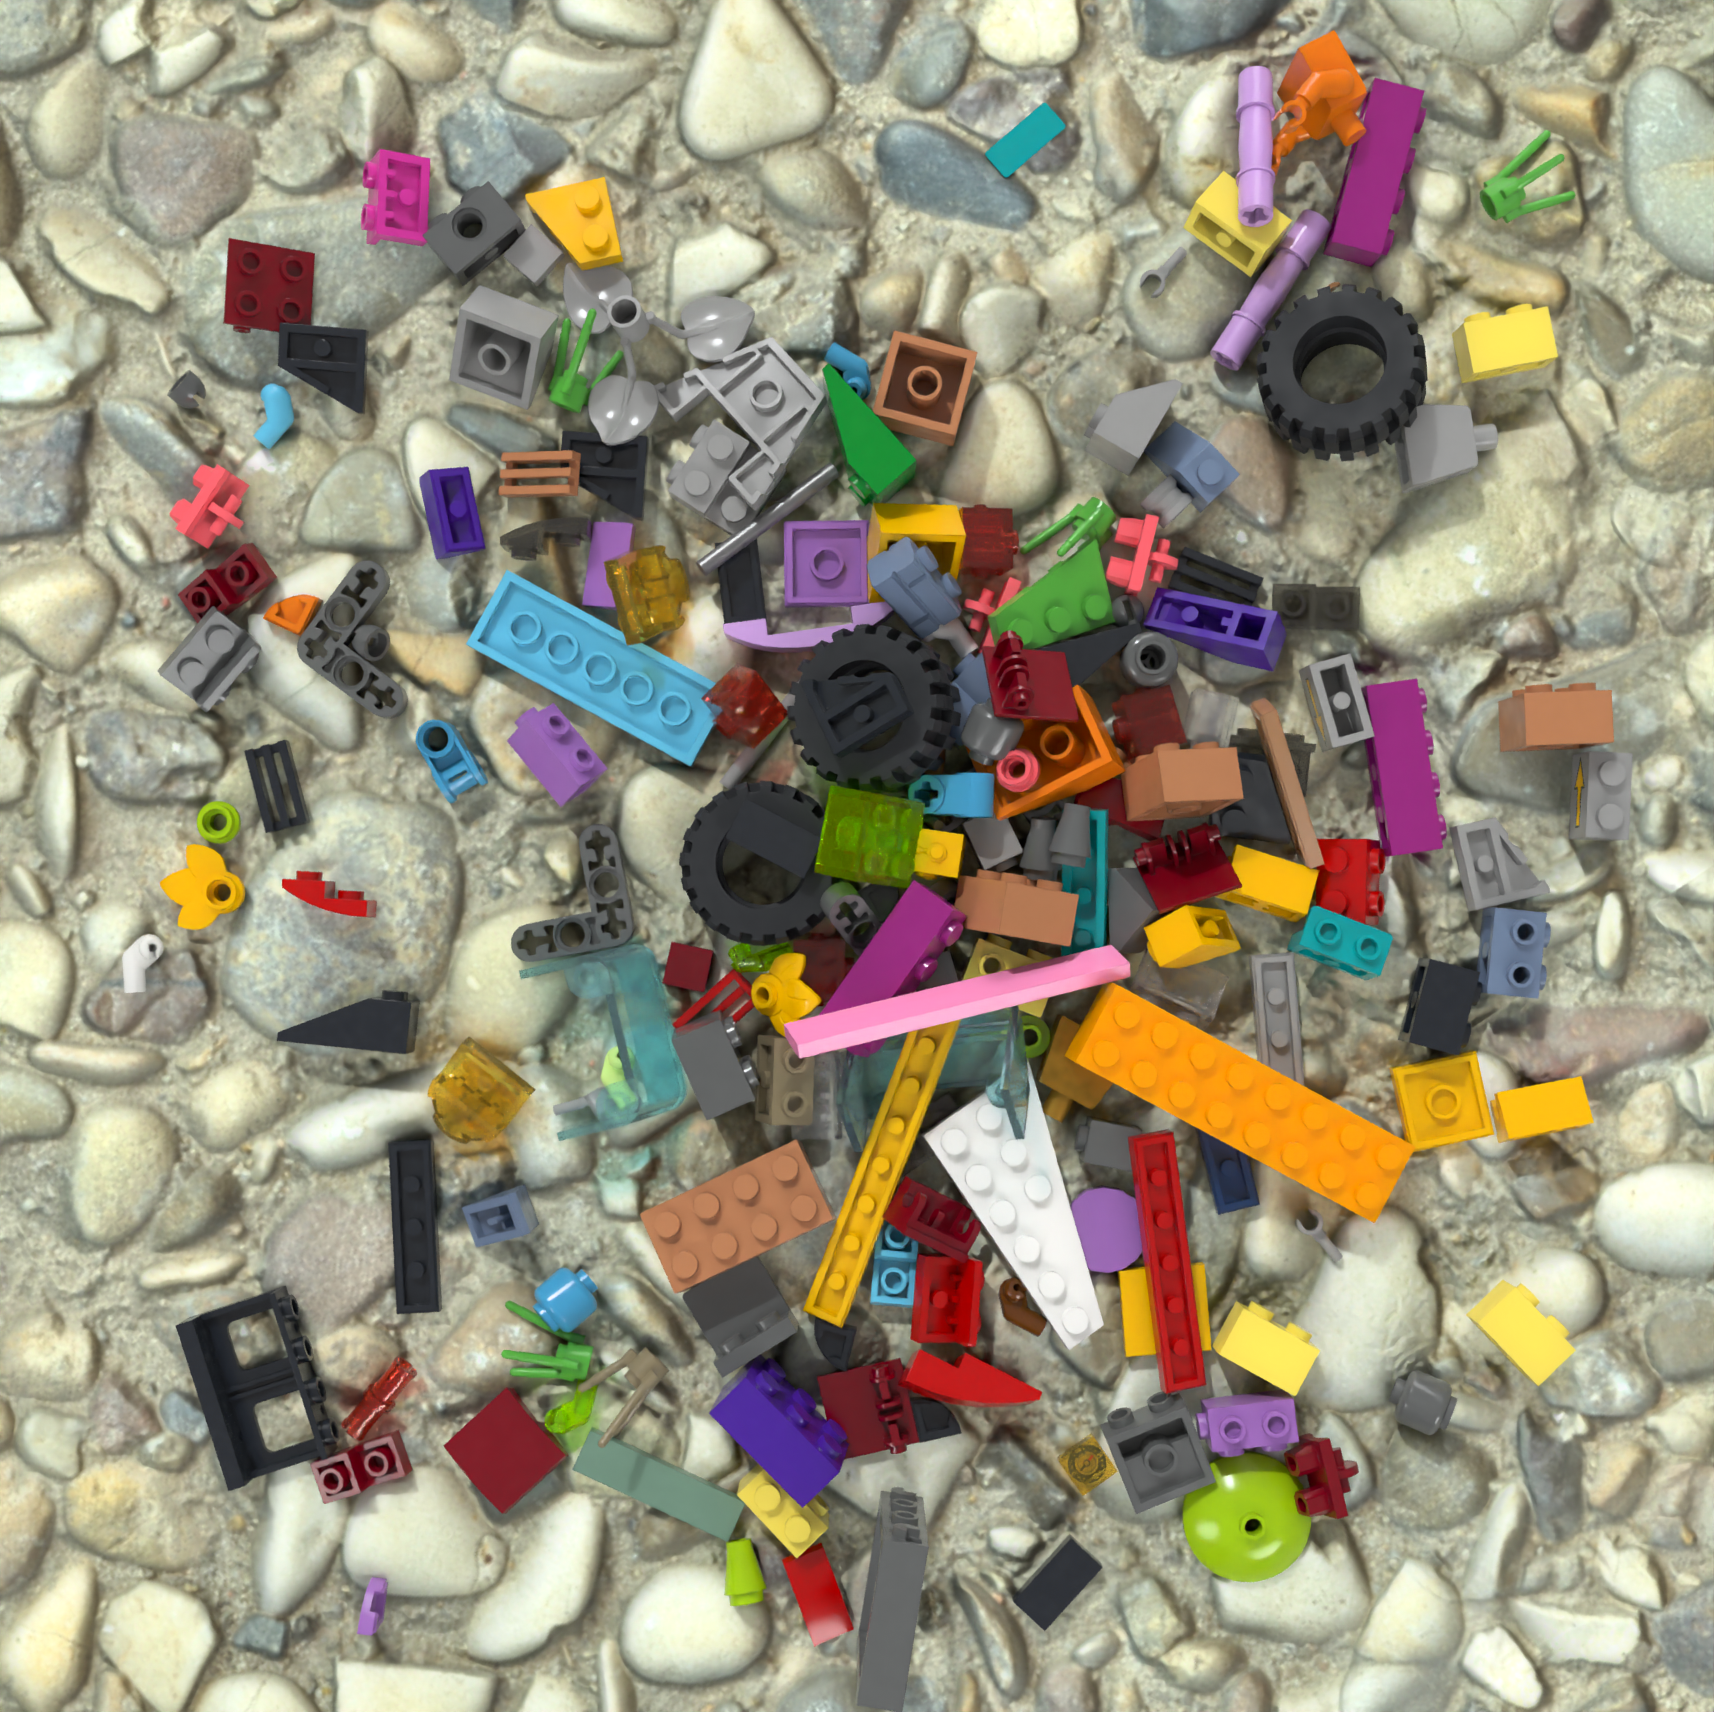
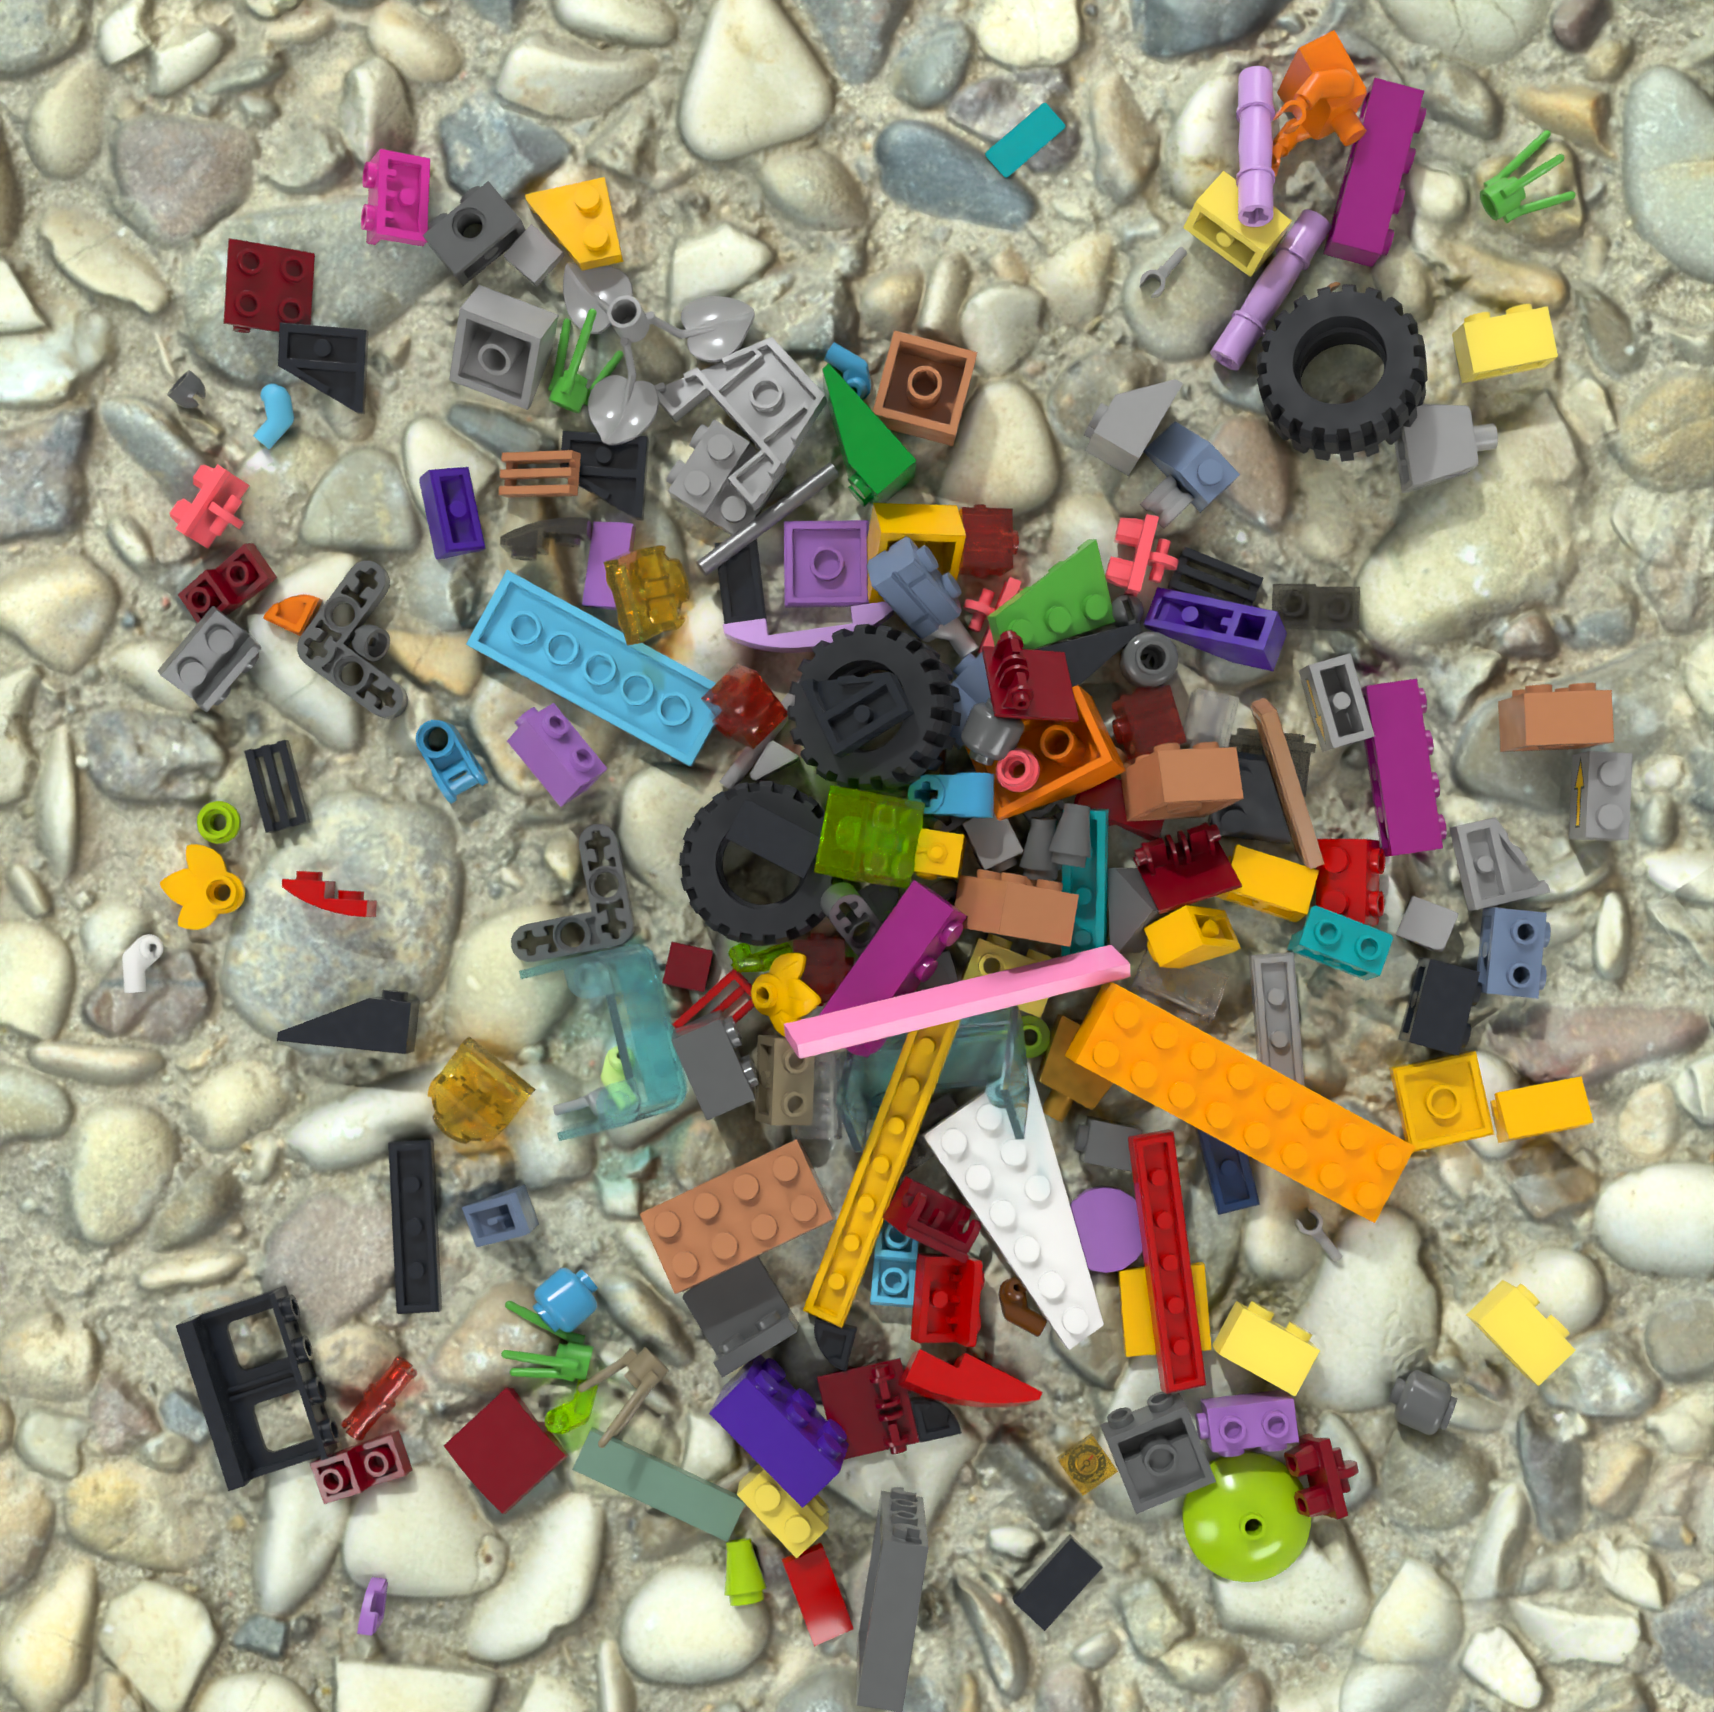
(772, 761): none -> light grey slope
(1091, 522): bright green plant -> none
(1427, 924): none -> light grey slope

